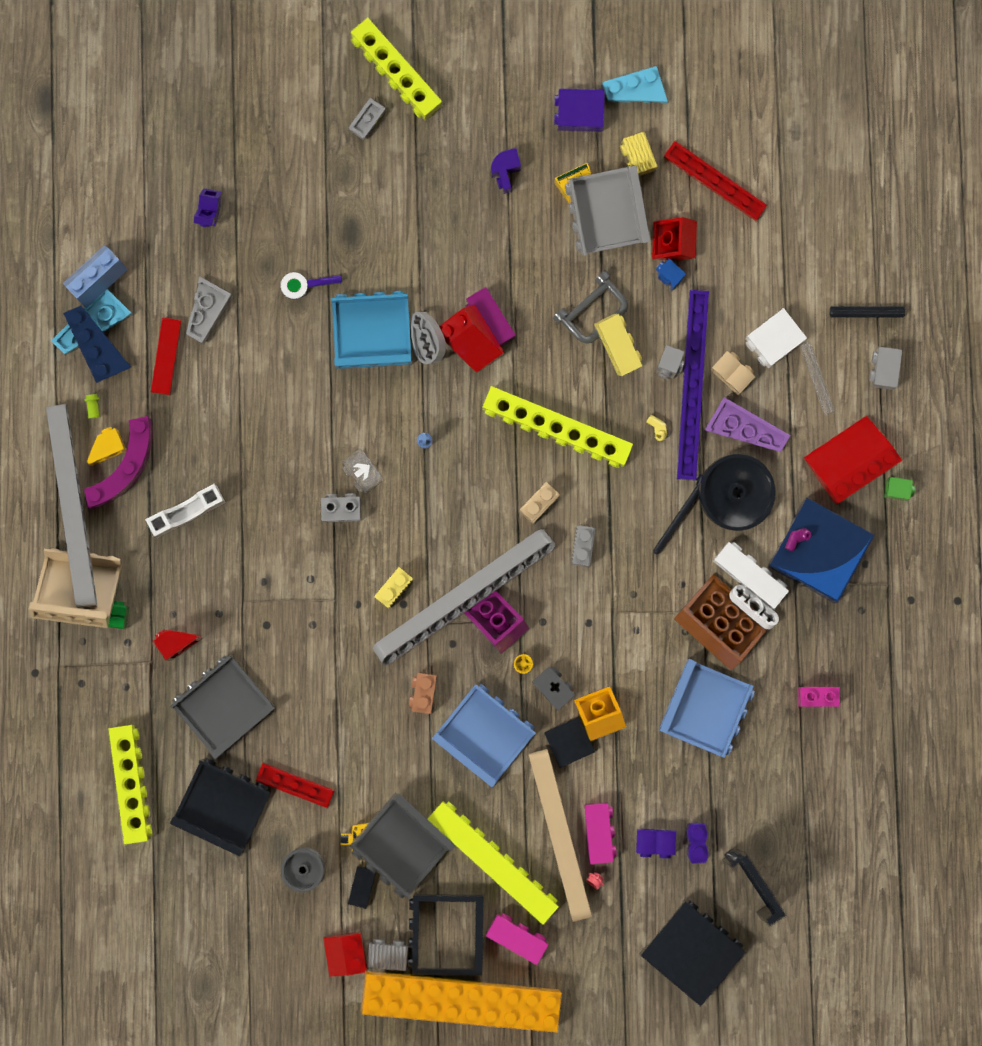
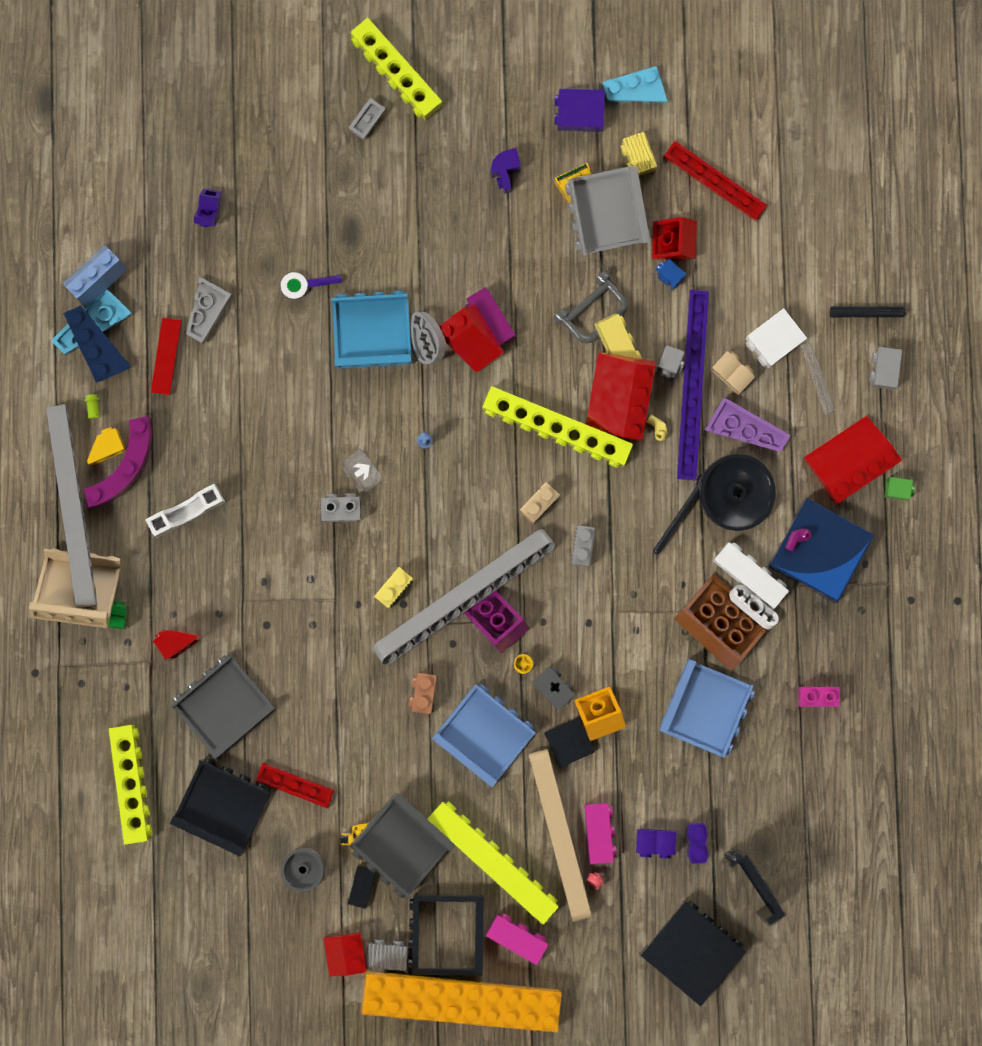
(620, 395): none -> red slope

